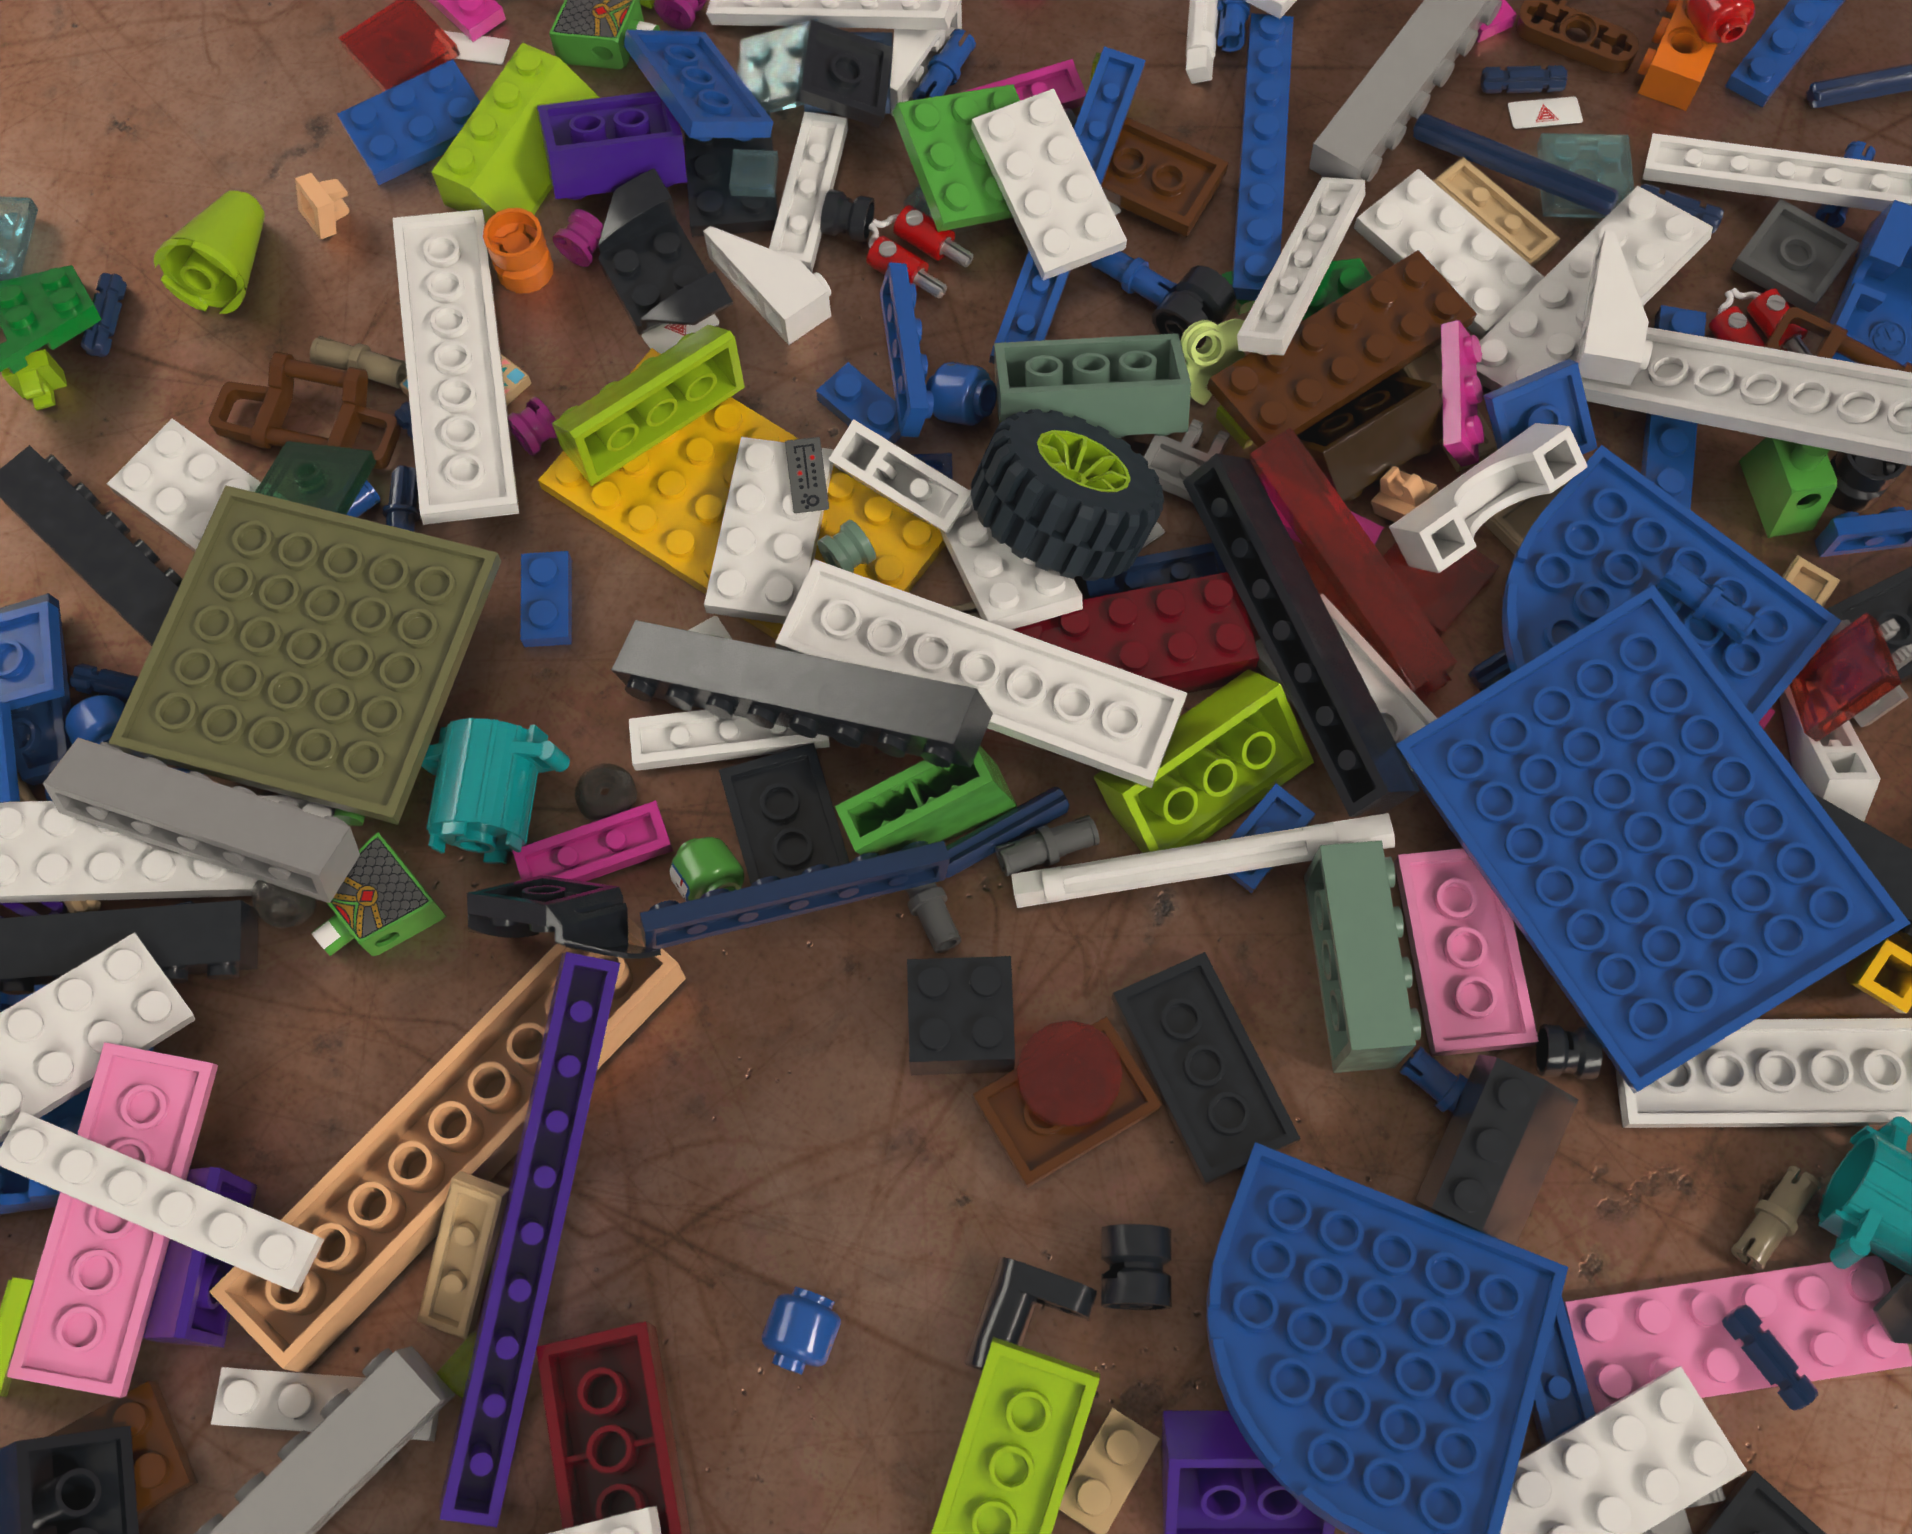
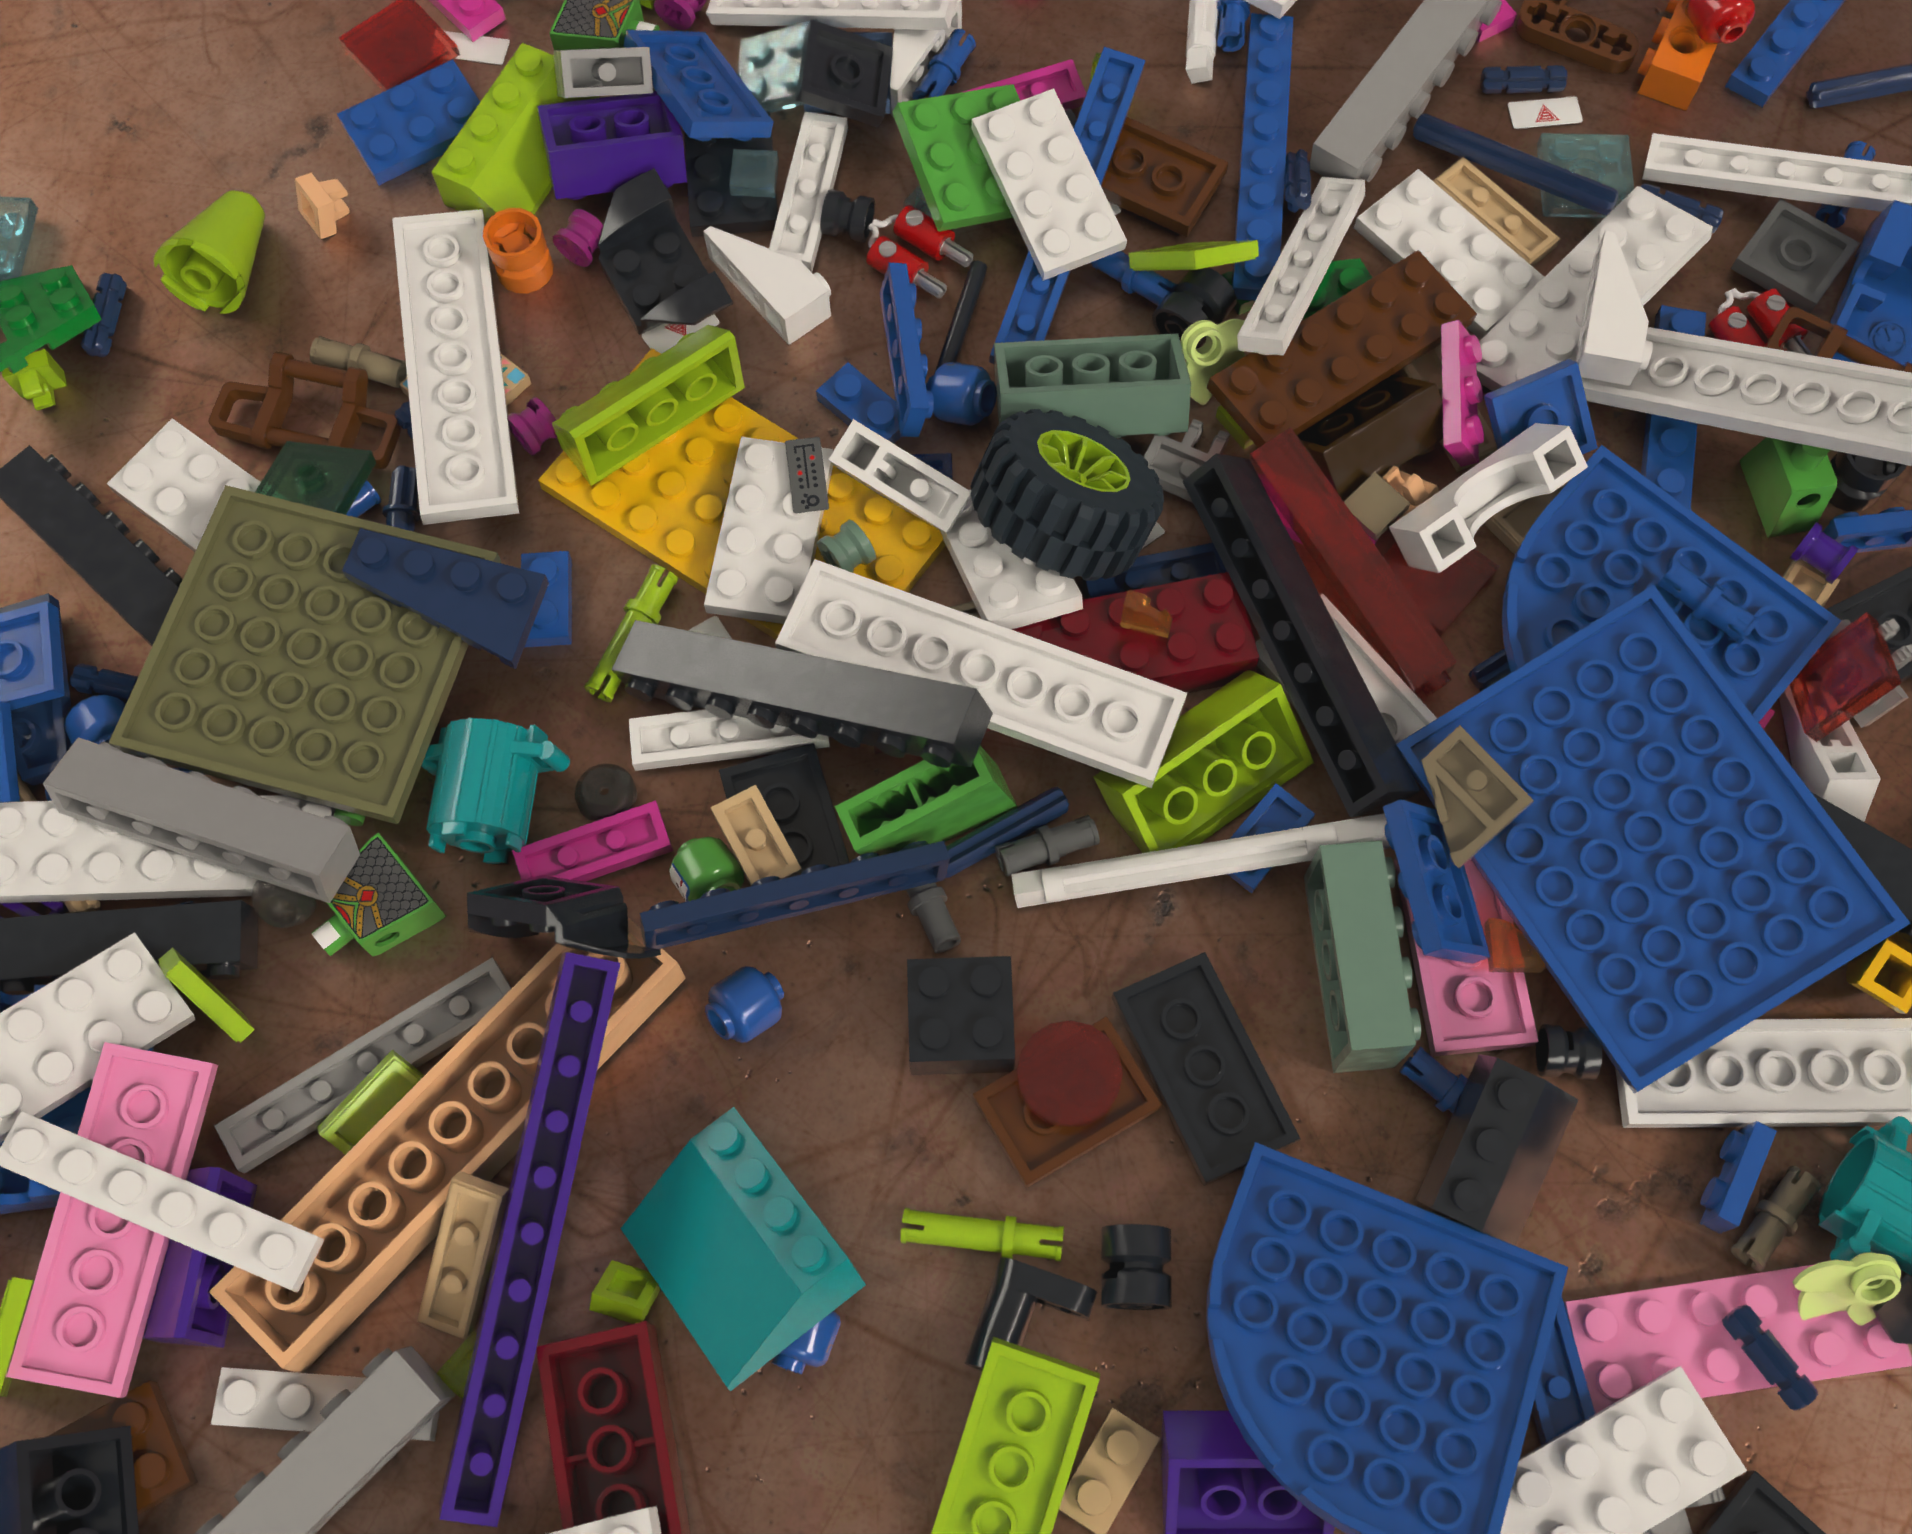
(205, 995): none -> lime tile
(311, 1096): none -> light grey plate
(369, 1102): none -> lime tile
(467, 595): none -> dark blue wing
(603, 72): none -> light grey slope
(624, 1293): none -> lime plate
(643, 608): none -> lime pin
(738, 1250): none -> teal slope
(744, 1004): none -> blue head
(755, 836): none -> tan plate
(963, 313): none -> black bar
(982, 1234): none -> lime pin
(1142, 617): none -> clear orange tile
(1193, 255): none -> lime tile
(1297, 181): none -> dark blue axle
(1376, 505): none -> dark tan tile
(1438, 891): none -> blue plate
(1471, 794): none -> dark tan wing
(1510, 949): none -> clear orange tile
(1731, 1191): none -> blue plate
(1824, 553): none -> dark purple bush
(1848, 1286): none -> yellowish green plate

